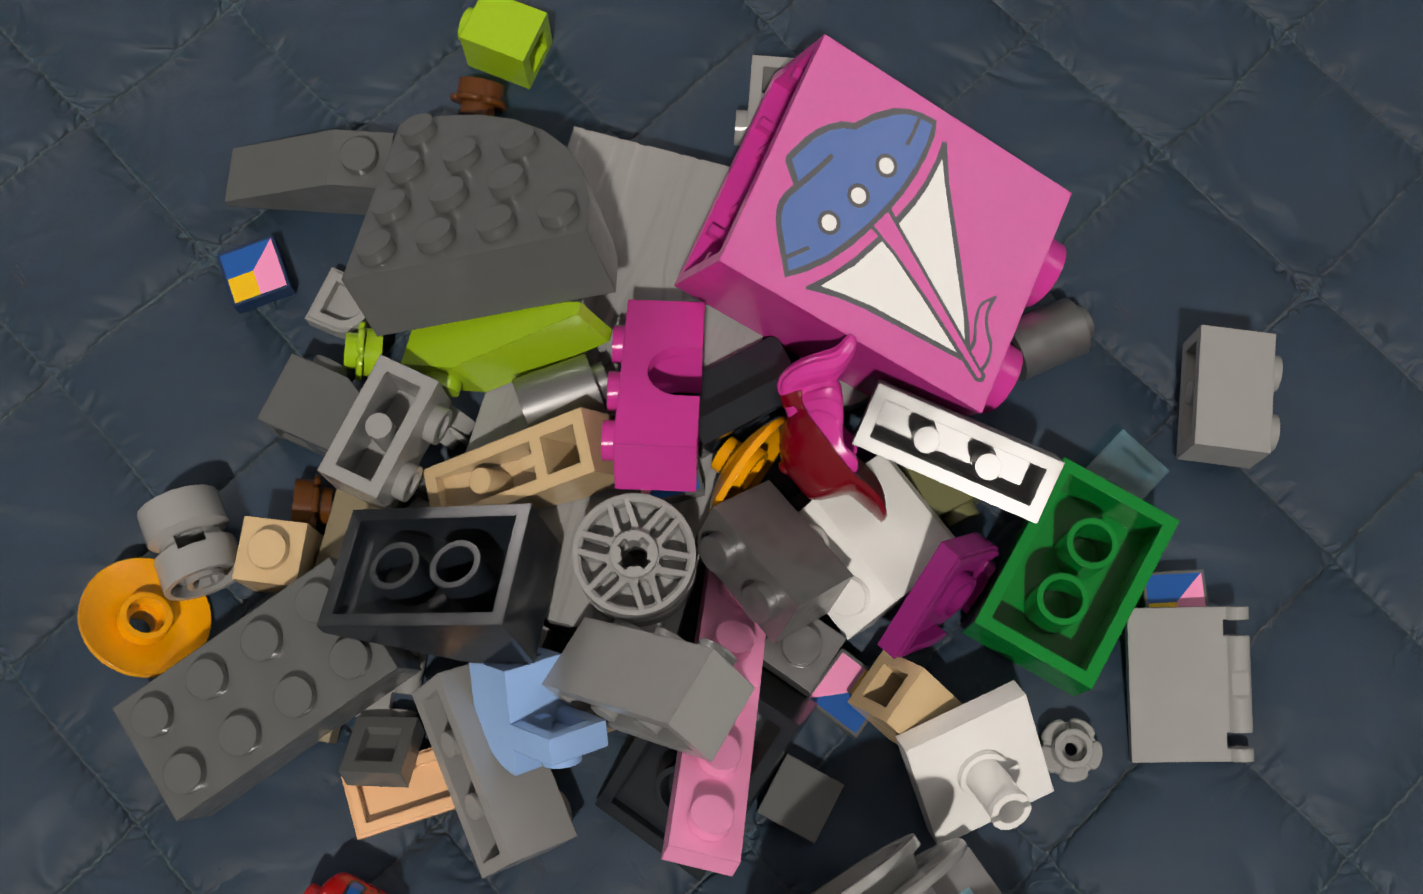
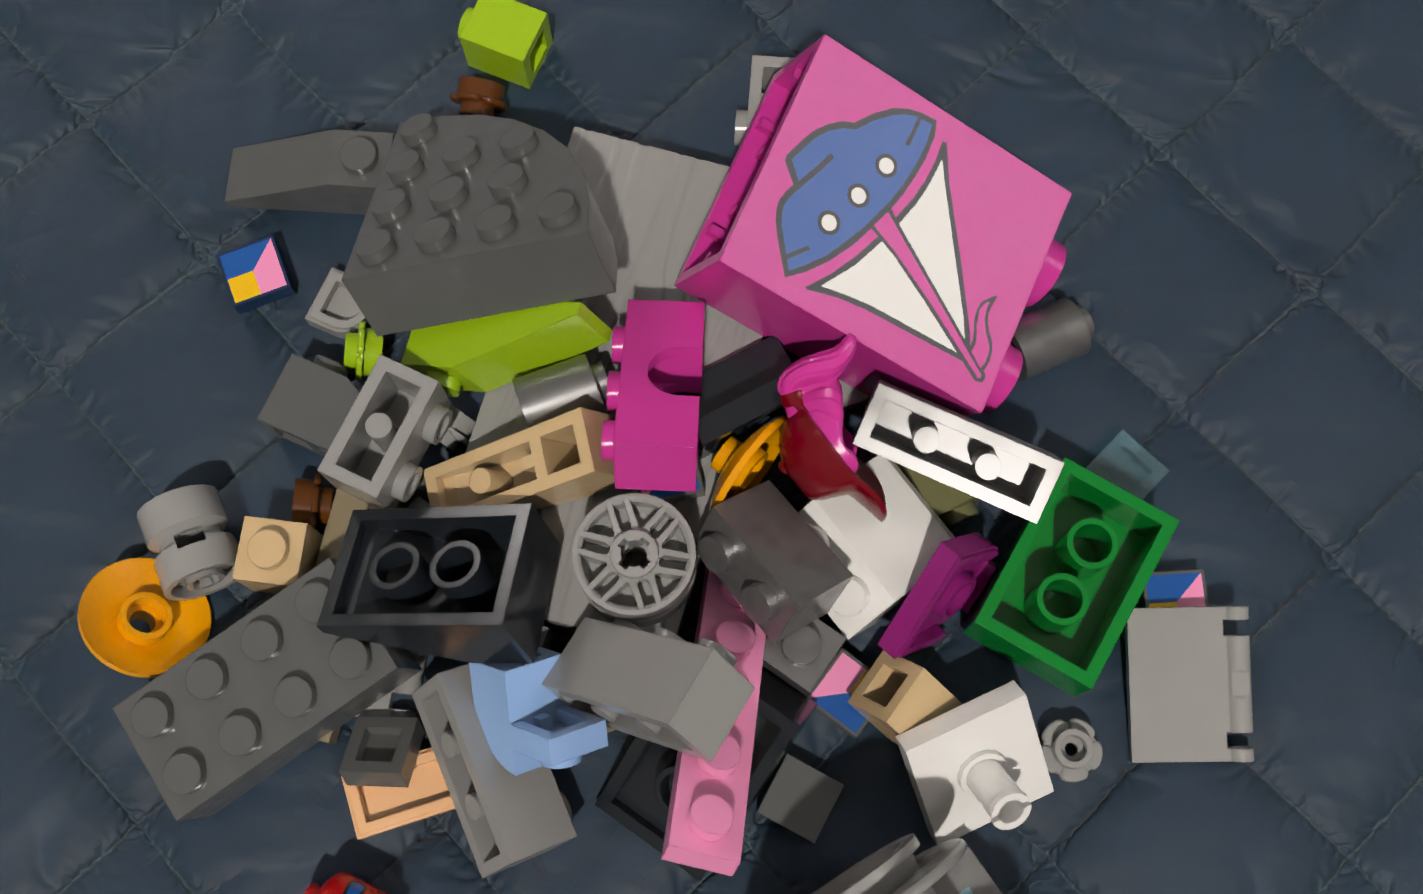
(1228, 397): light grey brick -> none

